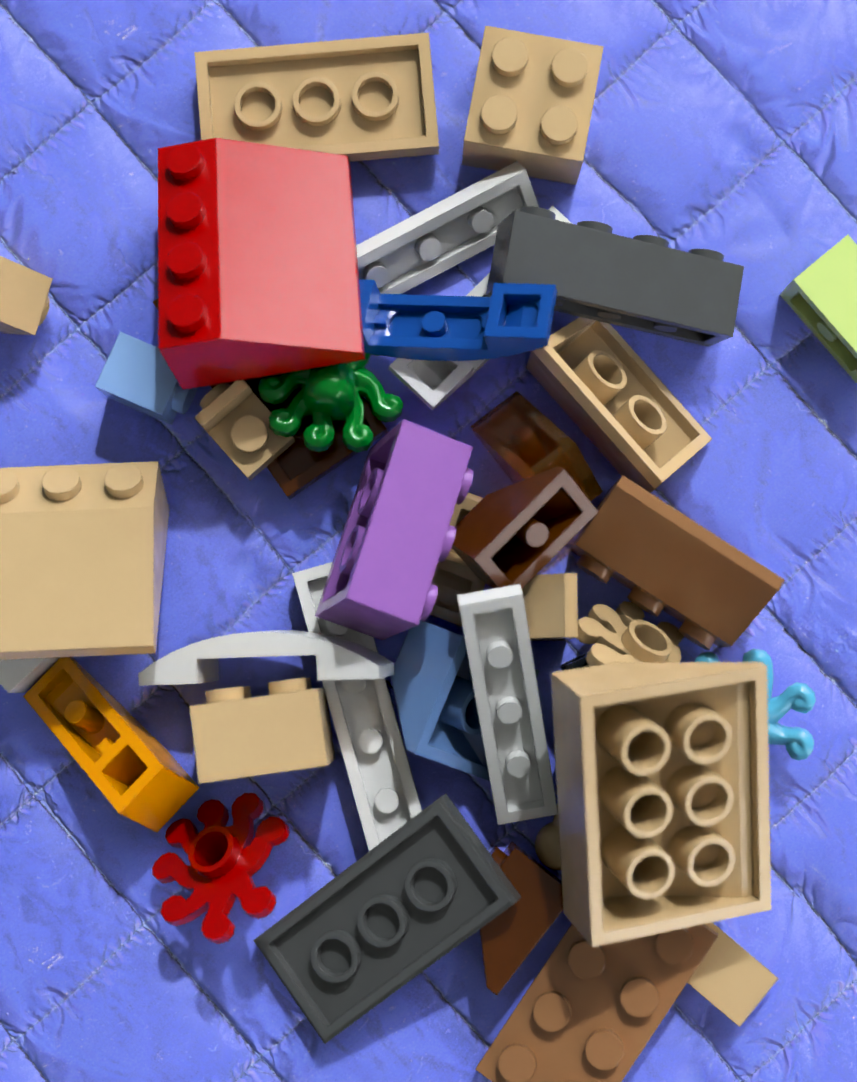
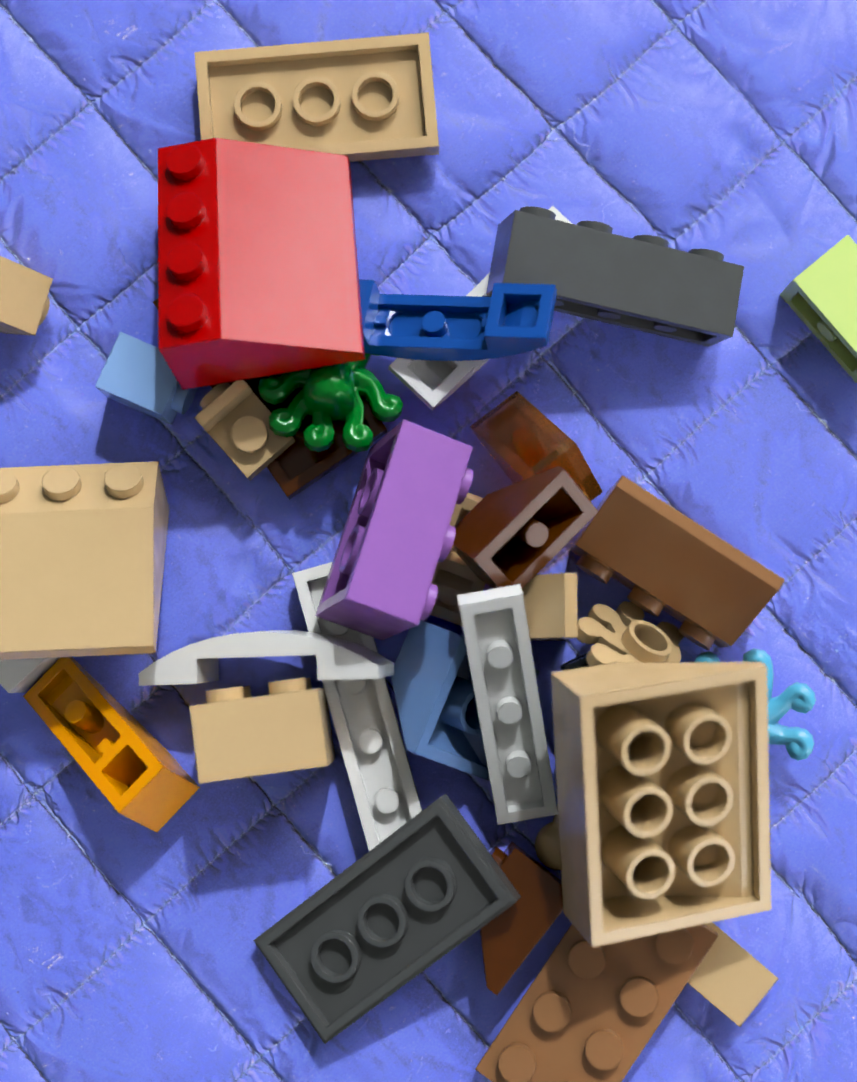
(220, 865): red animal -> none
(444, 232): white plate -> none
(532, 104): tan brick -> none
(617, 401): tan slope -> none

